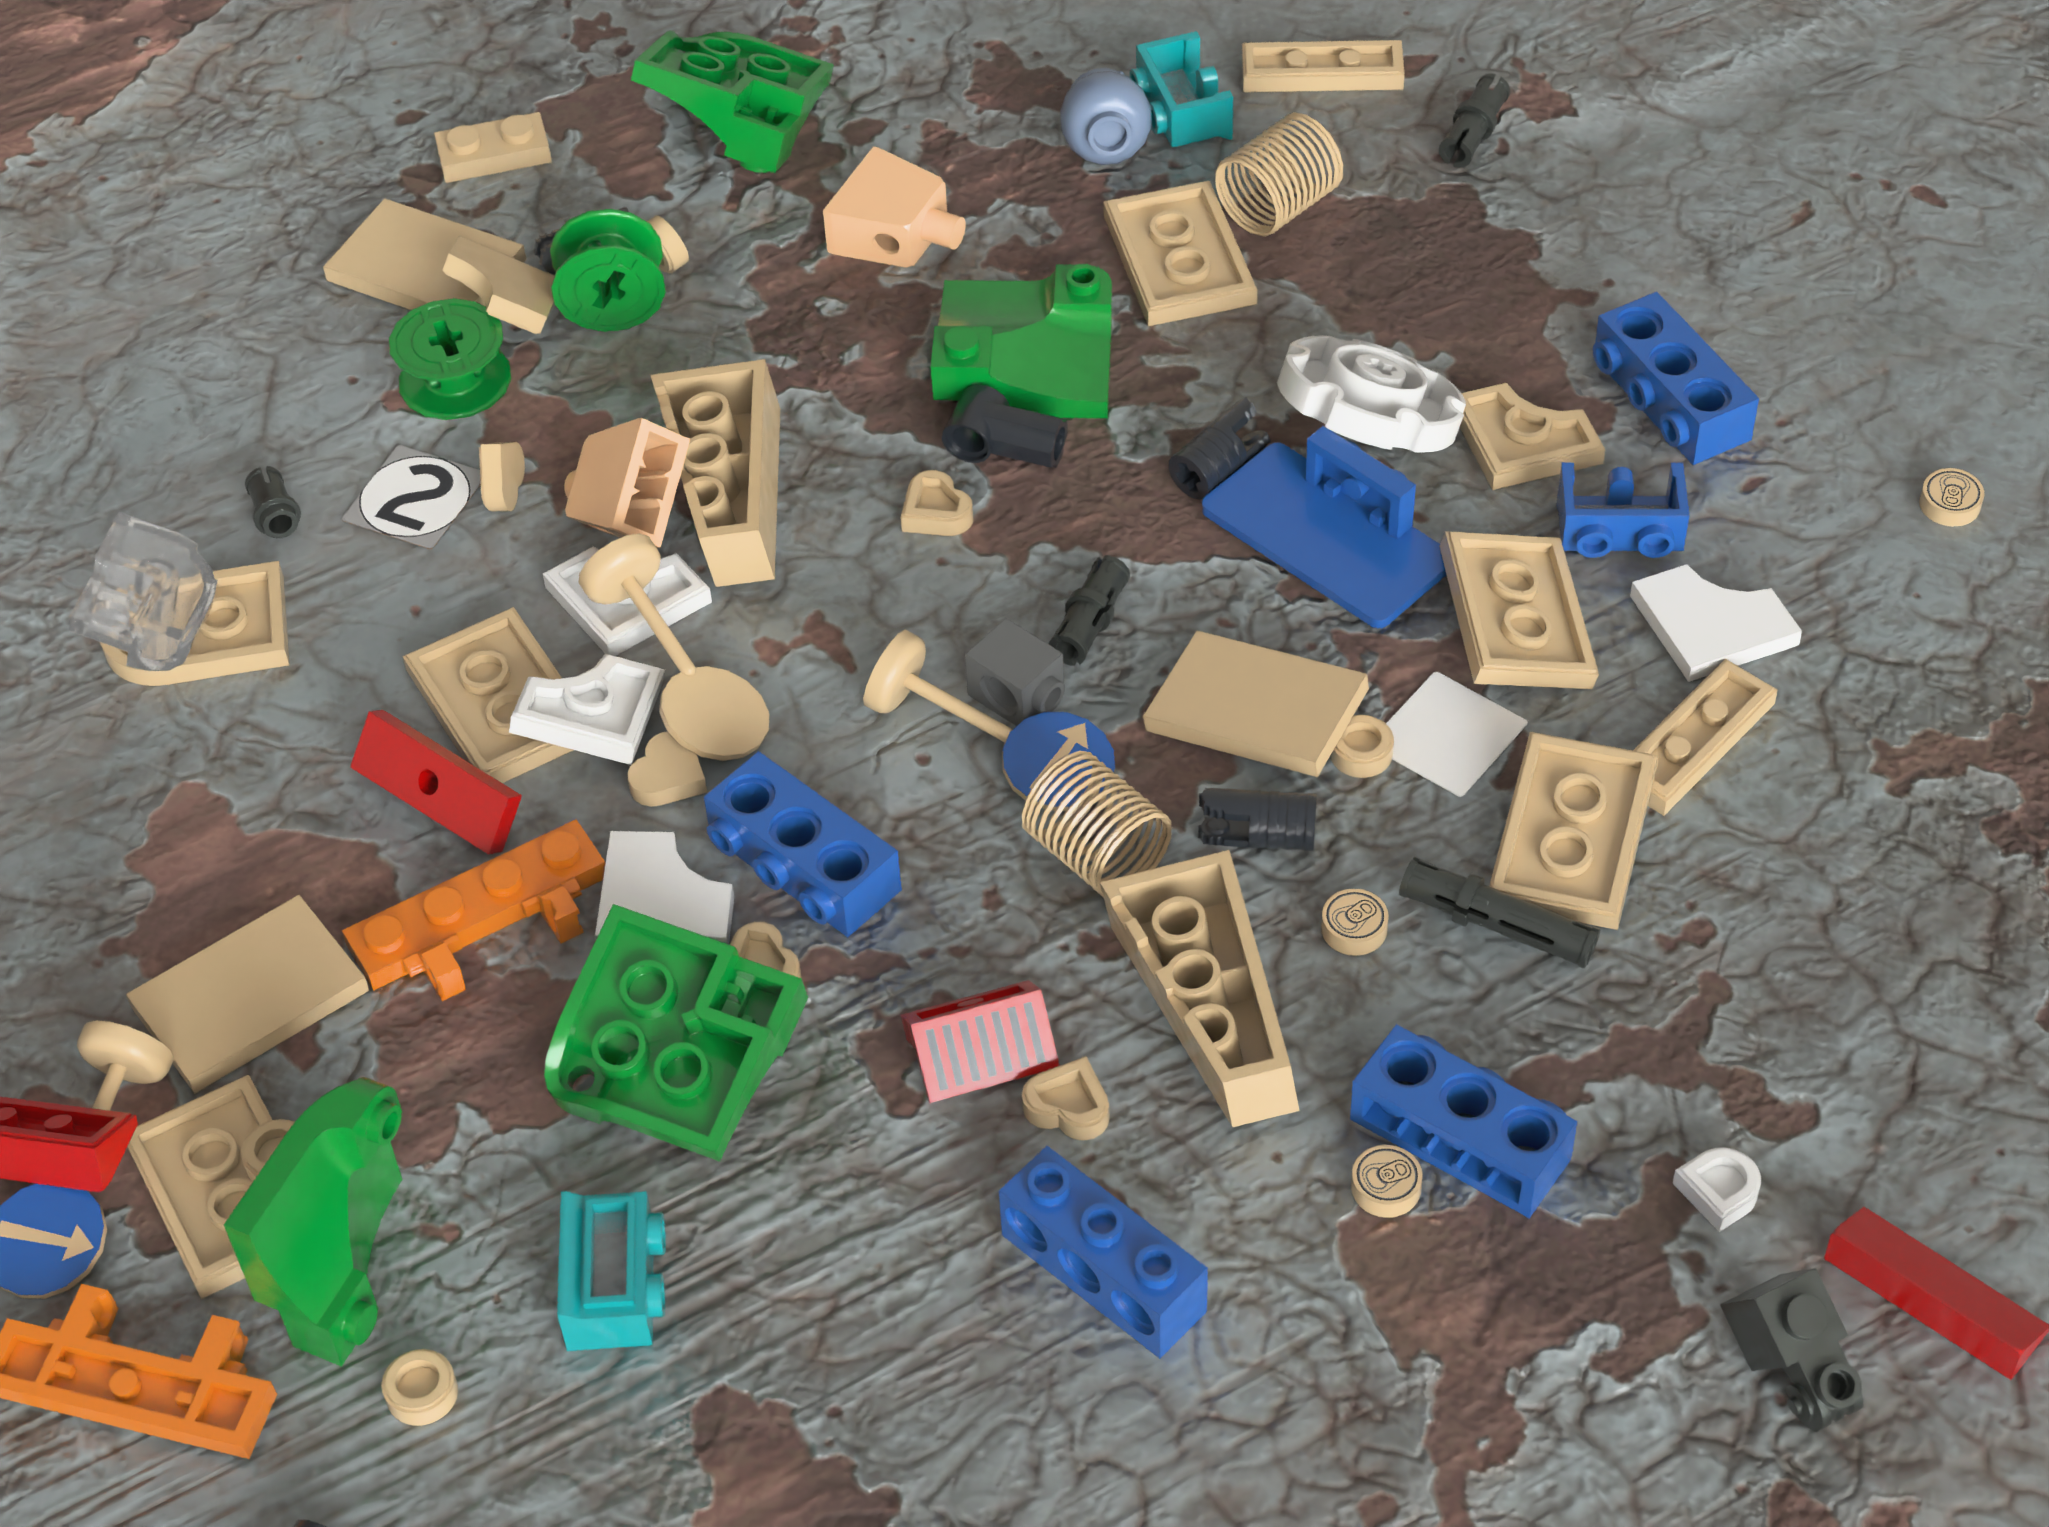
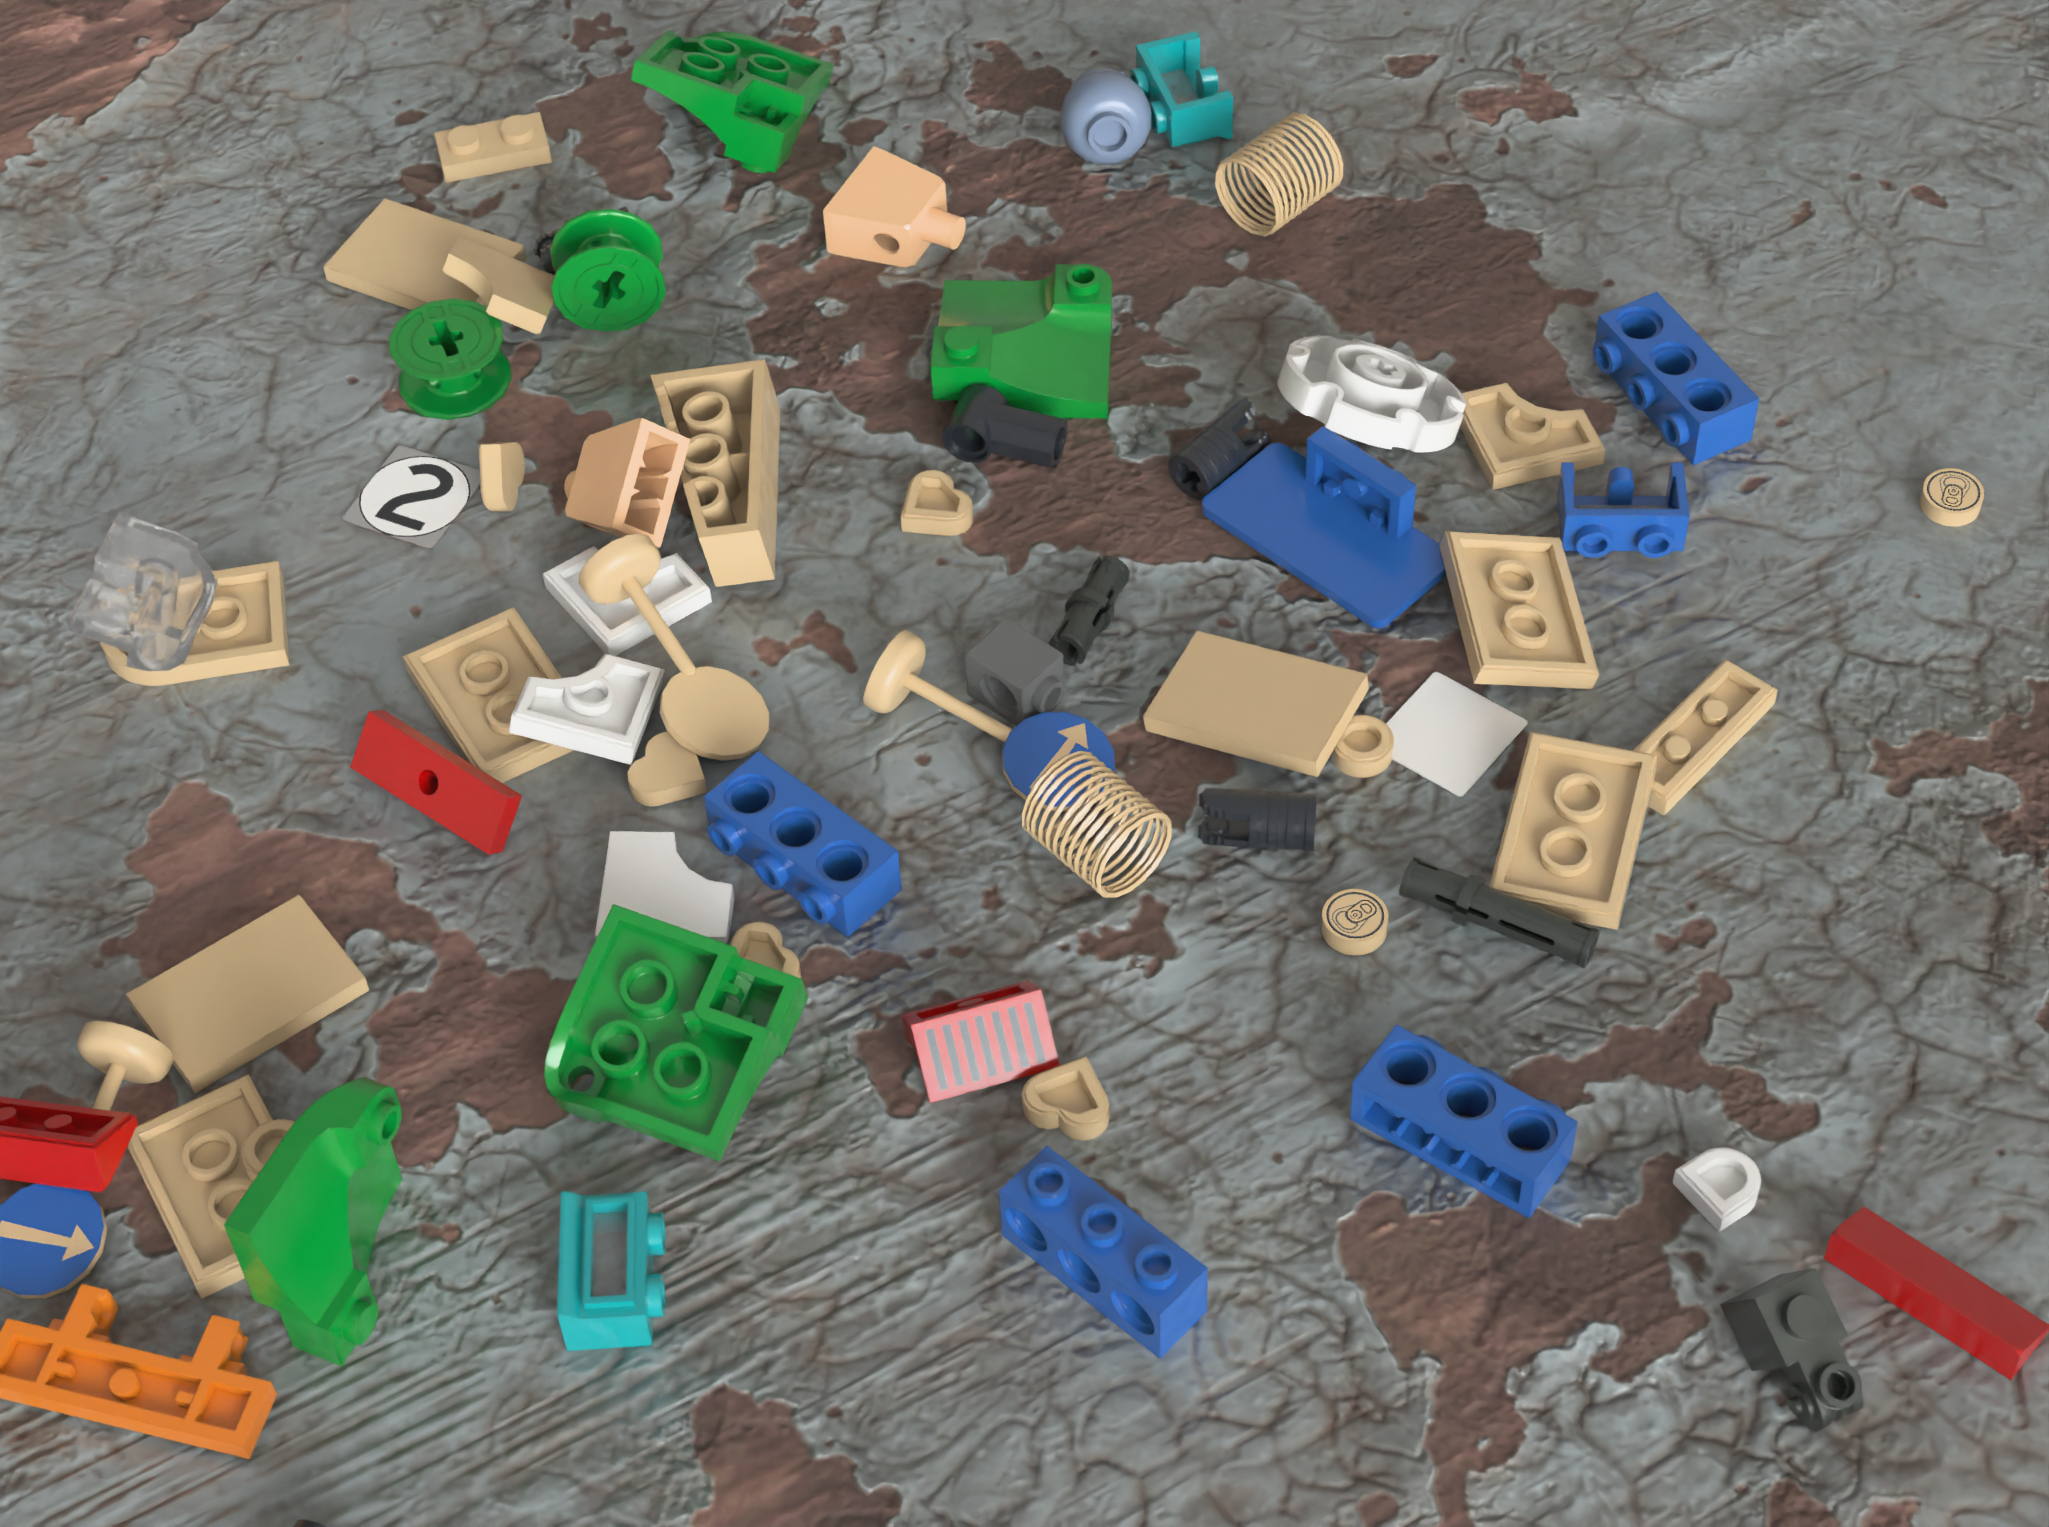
(274, 510): pearl dark grey pin -> none
(419, 1387): tan tile -> none
(444, 919): orange hinge -> none
(673, 248): tan tile -> none
(1179, 253): tan tile -> none
(1202, 966): tan wedge -> none
(1322, 66): tan tile -> none
(1386, 1181): tan tile -> none
(1474, 120): pearl dark grey pin -> none
(1710, 623): white tile -> none

